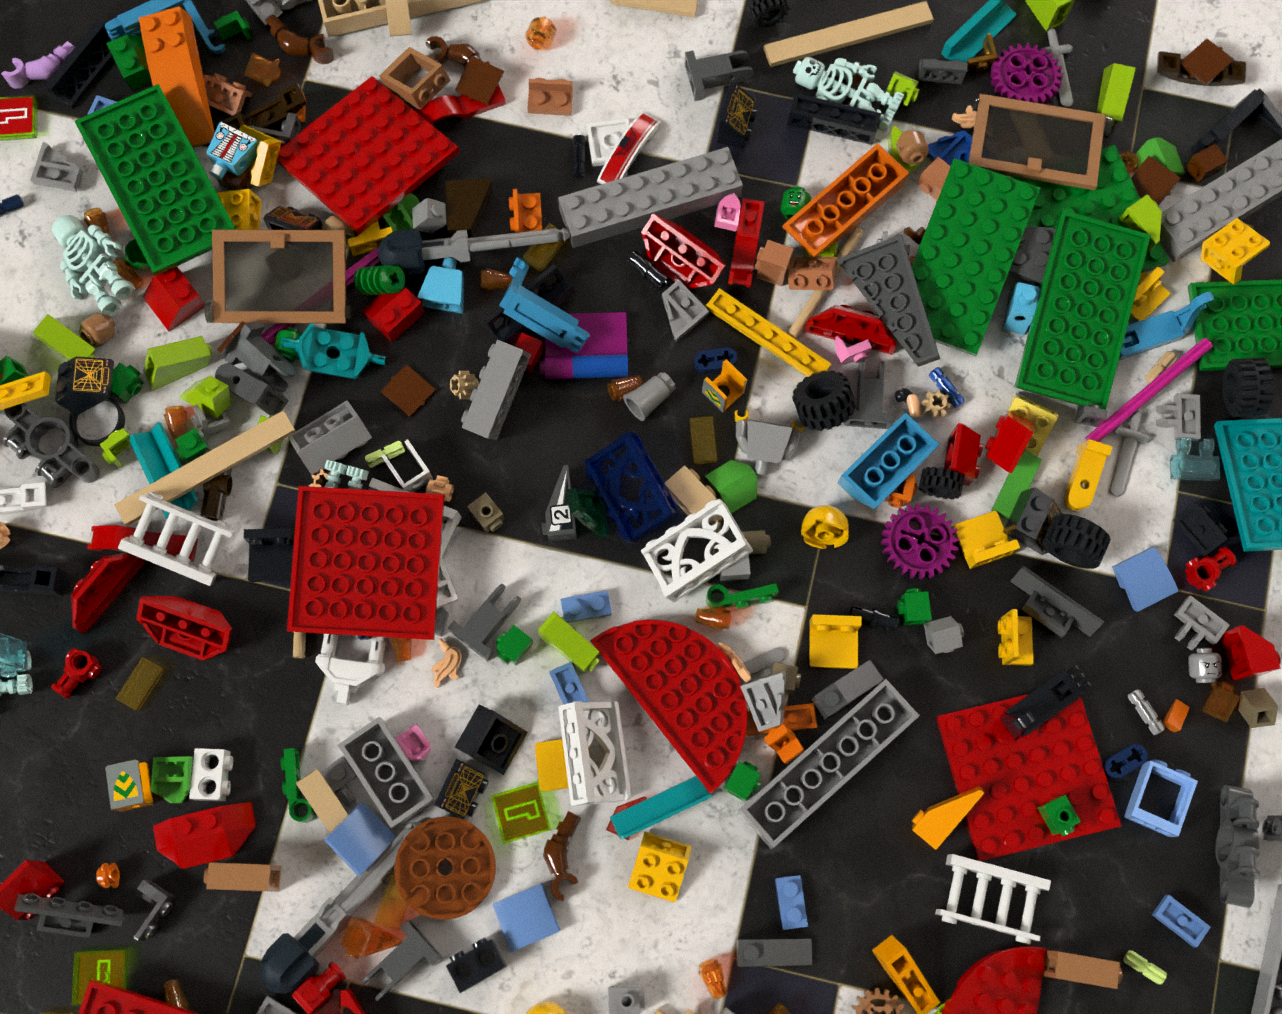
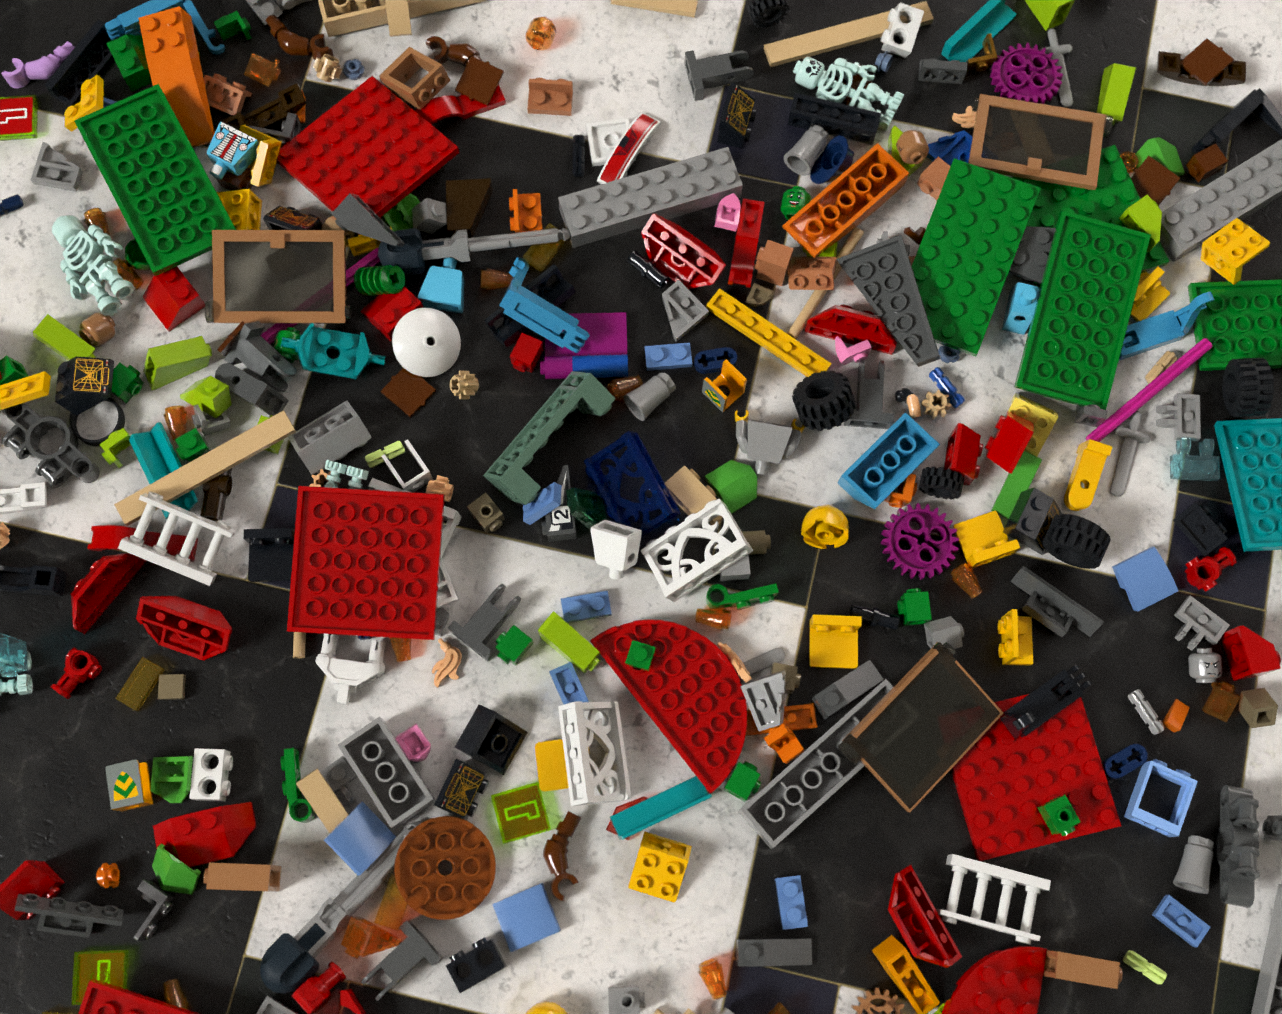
(91, 100): none -> yellow plate
(171, 687): none -> dark tan tile
(173, 873): none -> bright green slope
(327, 68): none -> tan gear
(356, 73): none -> sand blue plate
(358, 217): none -> dark grey slope
(411, 345): none -> white dish
(496, 390): light grey brick -> none
(545, 502): none -> medium blue plate
(577, 391): none -> sand green plate
(615, 546): none -> white torso
(640, 655): none -> green plate
(668, 356): none -> medium blue plate
(703, 440): clear yellow tile -> none
(759, 296): none -> dark tan tile
(806, 150): none -> light grey plant
(833, 161): none -> dark blue piece
(884, 61): none -> sand blue plate
(905, 32): none -> white brick
(905, 86): lime bracket -> none
(920, 921): none -> red wedge
(922, 727): none -> clear smoke door
(941, 819): light orange slope -> none
(945, 357): none -> sand blue plate
(966, 580): none -> clear orange cone
(1195, 865): none -> light grey plant

